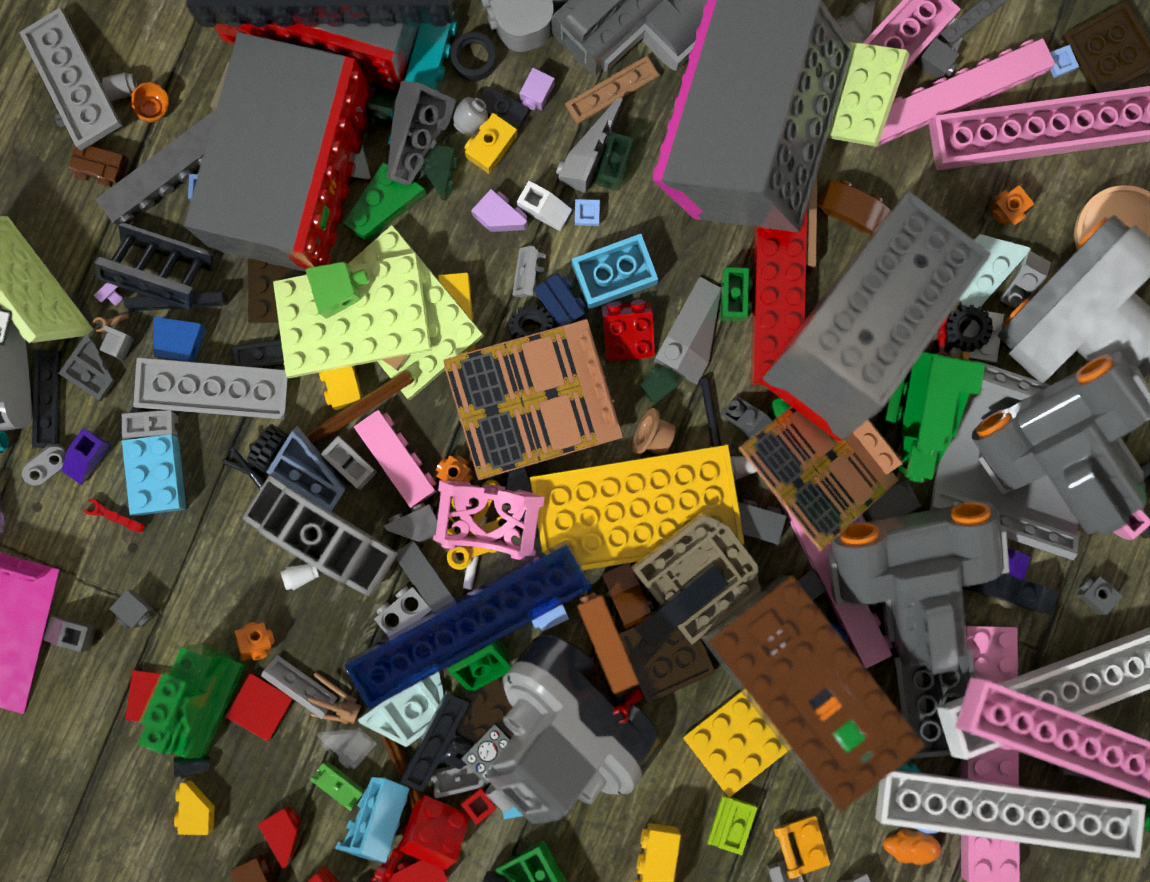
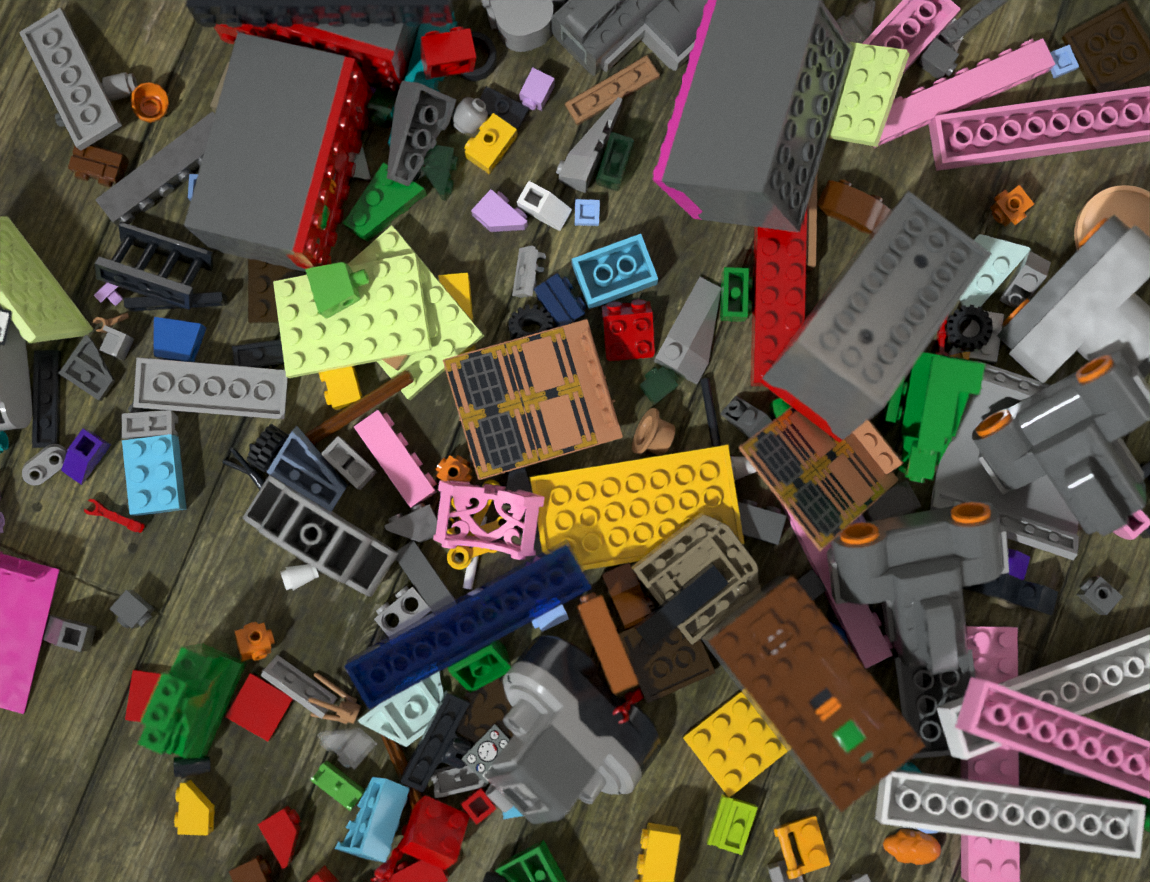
(447, 53): none -> red brick

